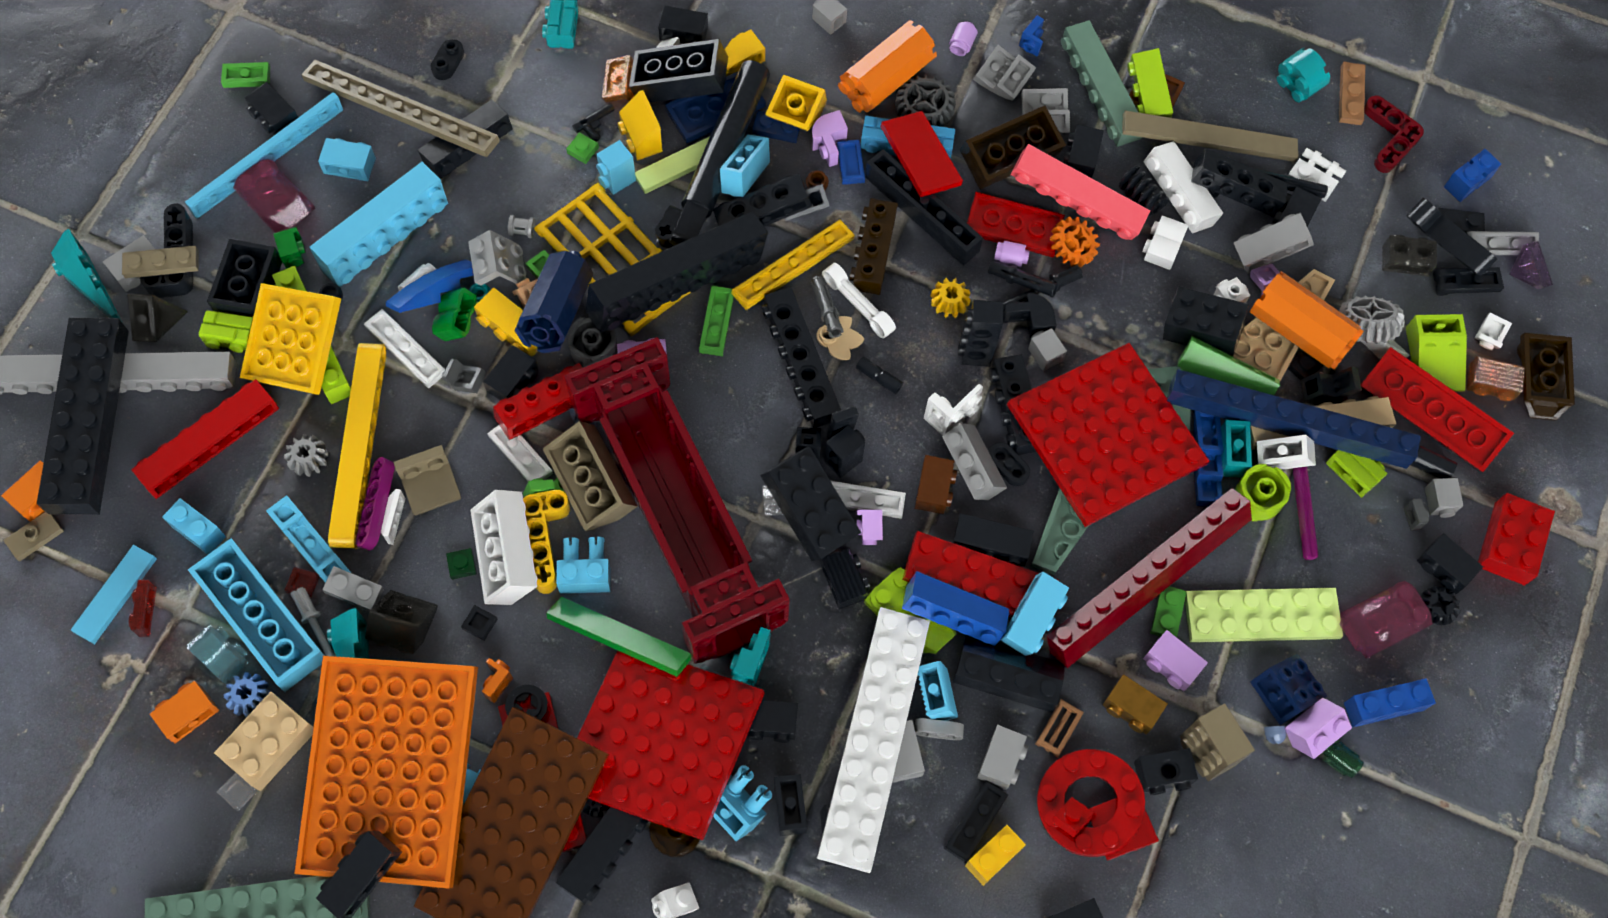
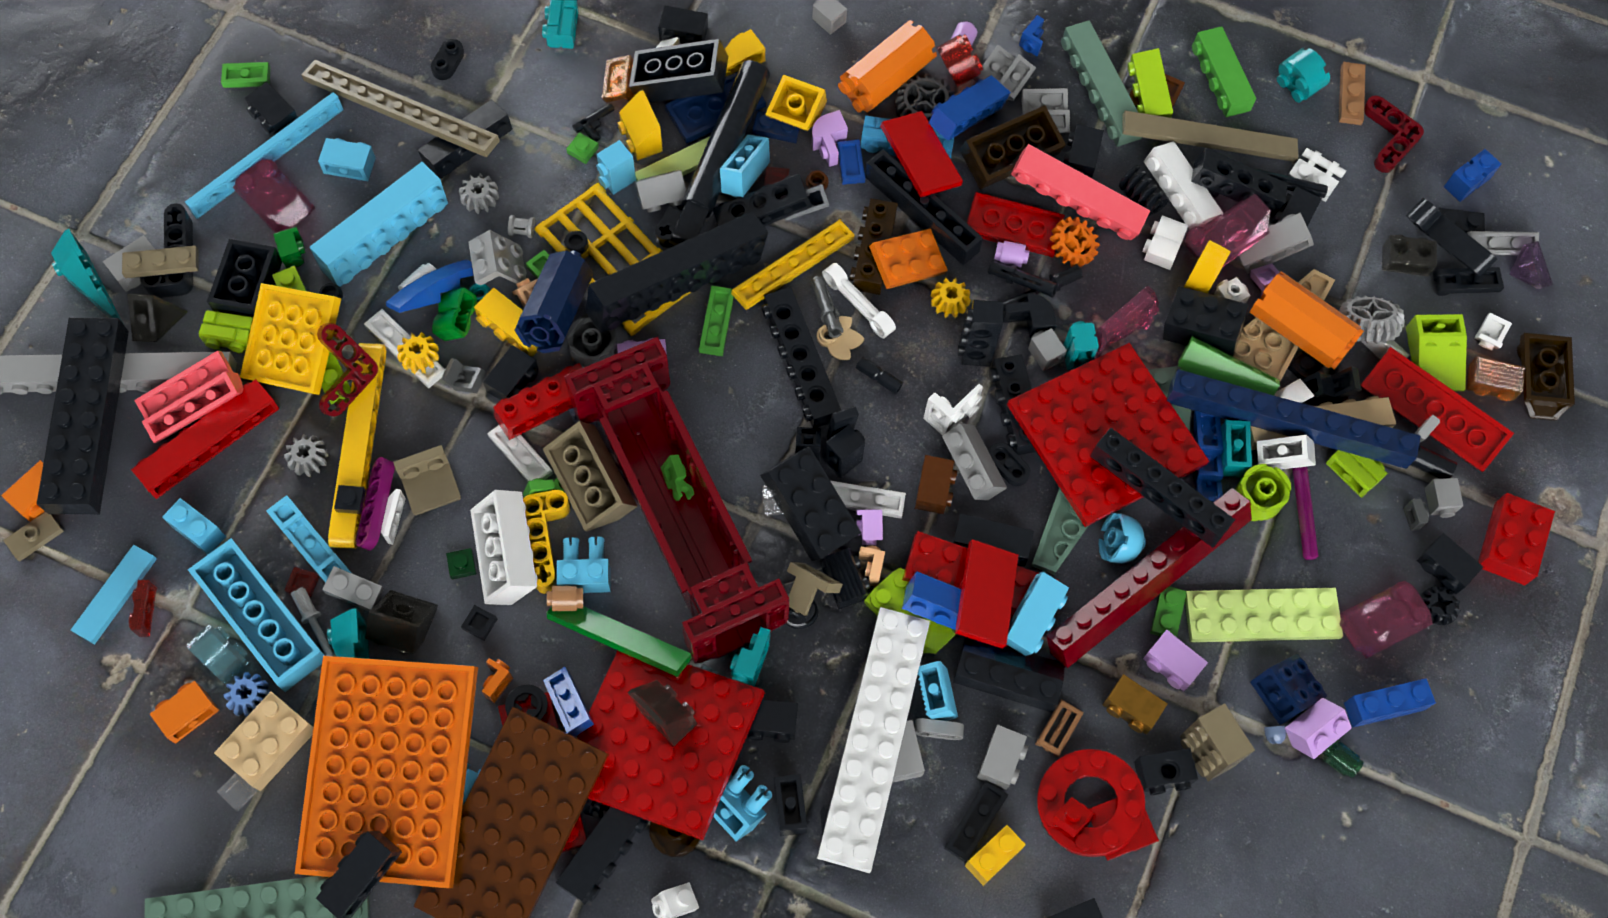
(188, 396): none -> coral brick
(349, 499): none -> black plate
(352, 373): none -> dark red beam
(413, 361): none -> yellow gear
(479, 193): none -> light grey gear
(565, 598): none -> medium nougat brick
(568, 702): none -> plate
(576, 241): none -> black tile
(660, 190): none -> light grey brick
(663, 710): none -> clear smoke slope
(674, 475): none -> bright green plate
(775, 174): none -> clear red tile
(804, 590): none -> dark tan piece
(874, 567): none -> light nougat bracket
(908, 258): none -> orange plate
(959, 60): none -> clear red brick
(968, 107): none -> blue brick
(987, 594): none -> red tile
(1080, 344): none -> teal brick
(1122, 539): none -> medium azure cylinder
(1133, 316): none -> clear pink slope
(1162, 487): none -> black brick
(1207, 267): none -> yellow slope
(1223, 72): none -> bright green brick
(1233, 229): none -> clear pink slope
(1295, 391): none -> white sticker
(1427, 427): none -> light grey tile

